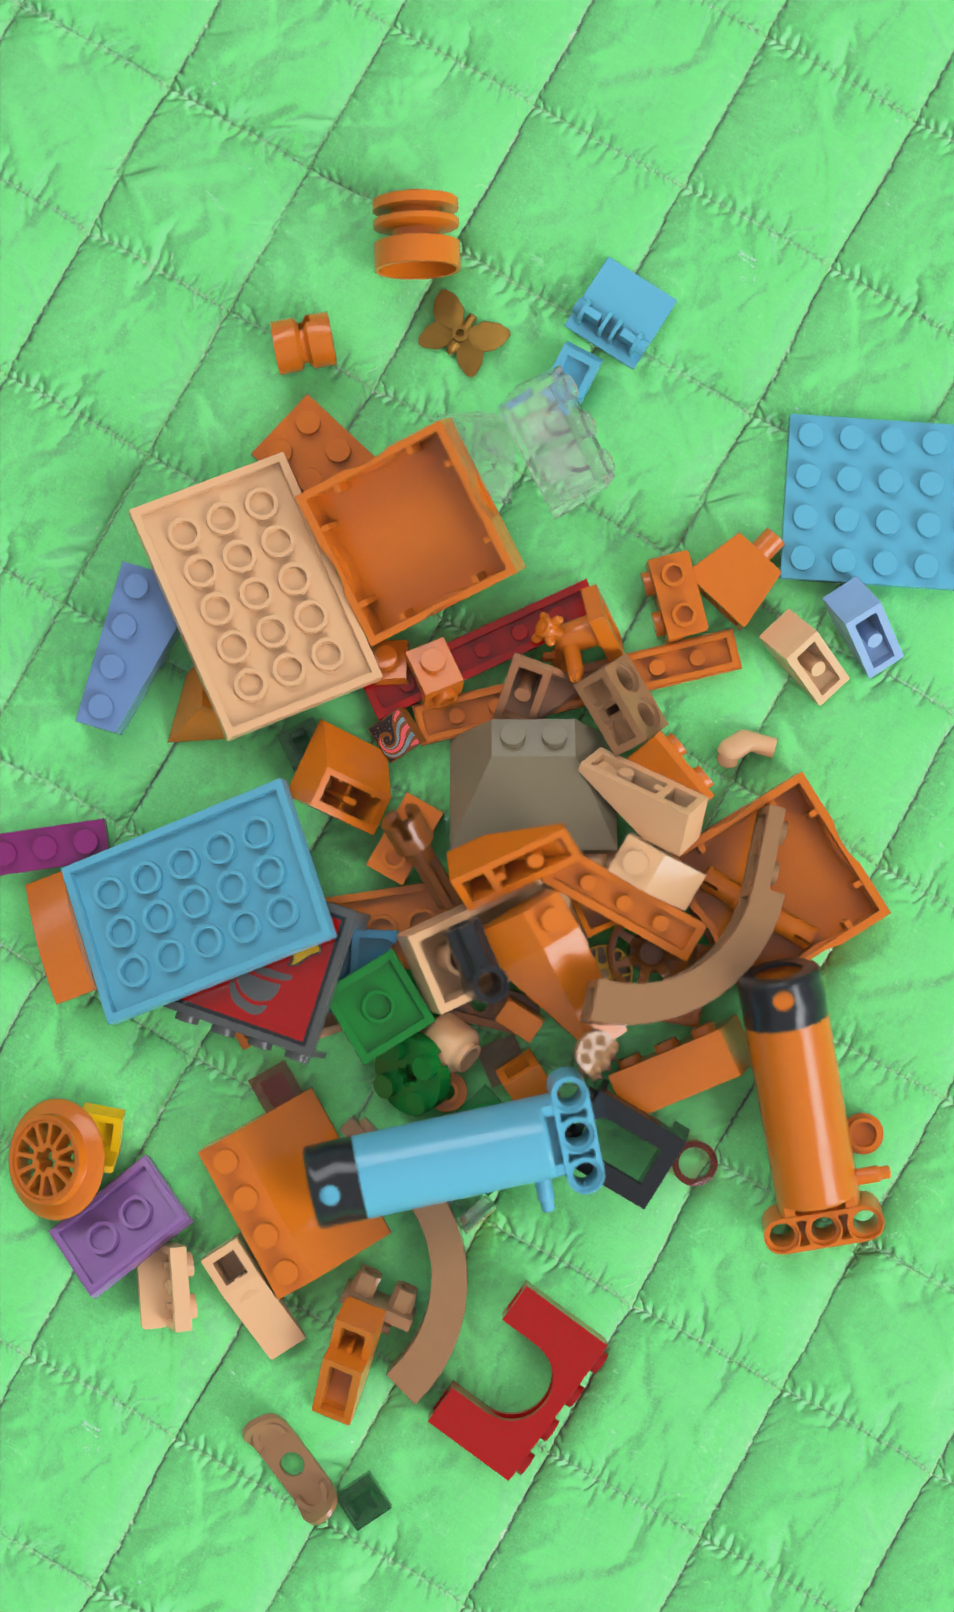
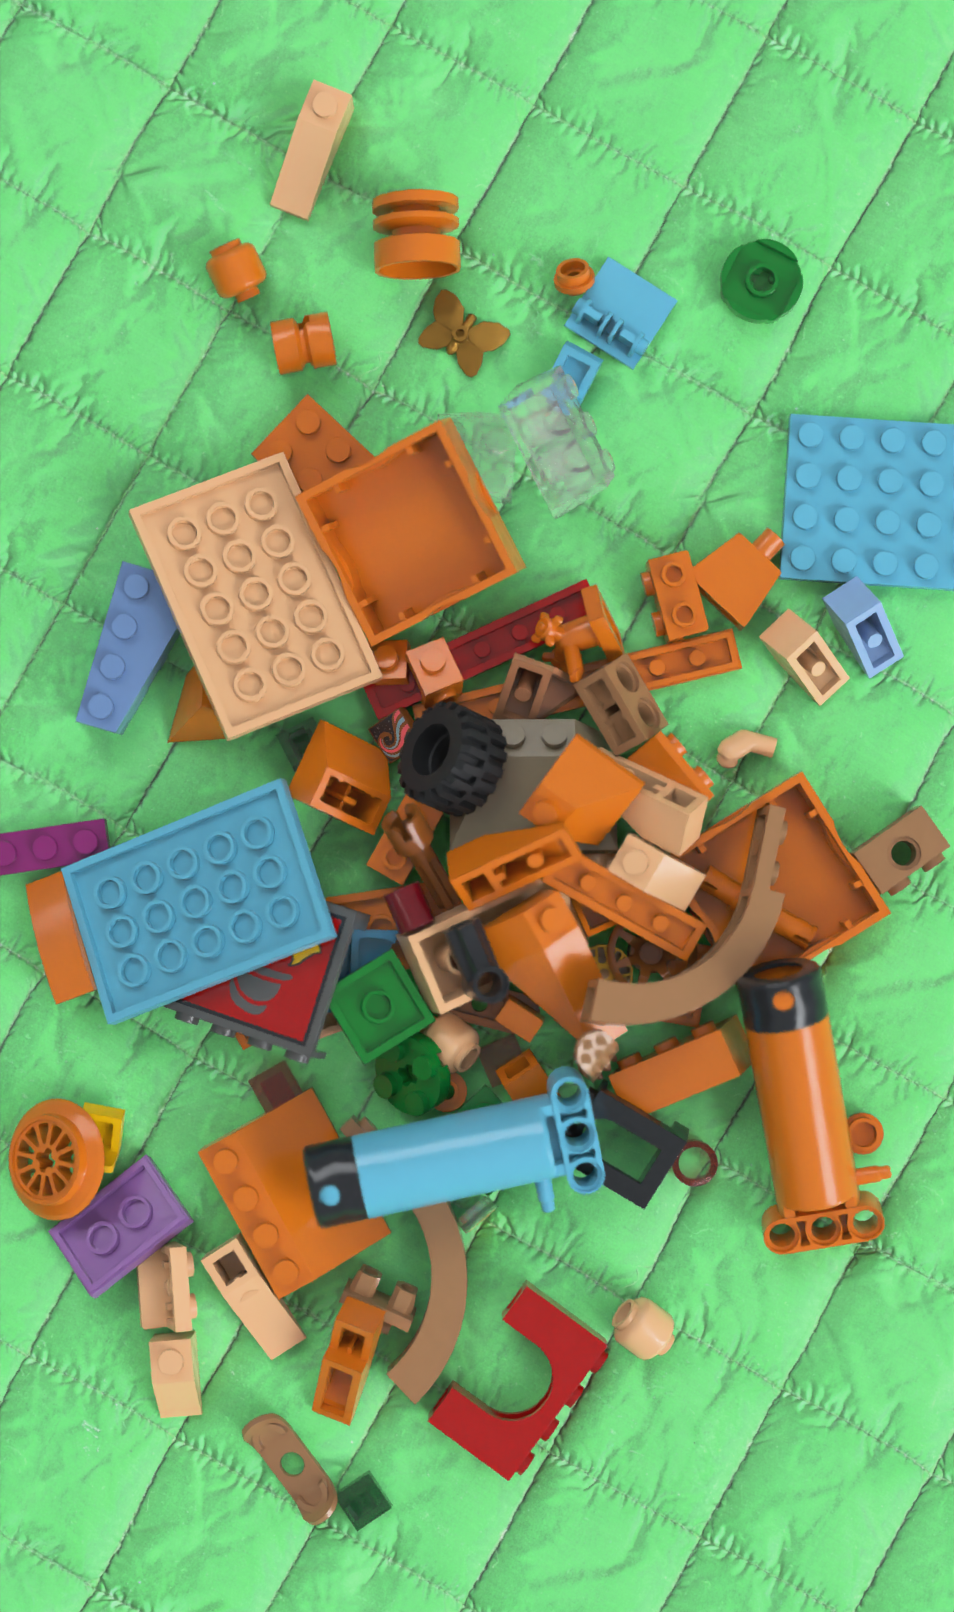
(176, 1374): none -> light nougat slope
(236, 270): none -> orange head
(312, 149): none -> light nougat slope
(409, 907): none -> dark red piece
(452, 759): none -> black tyre
(574, 277): none -> orange plate
(583, 792): none -> orange slope
(643, 1328): none -> light nougat head
(739, 290): none -> green plate
(918, 833): none -> medium nougat brick

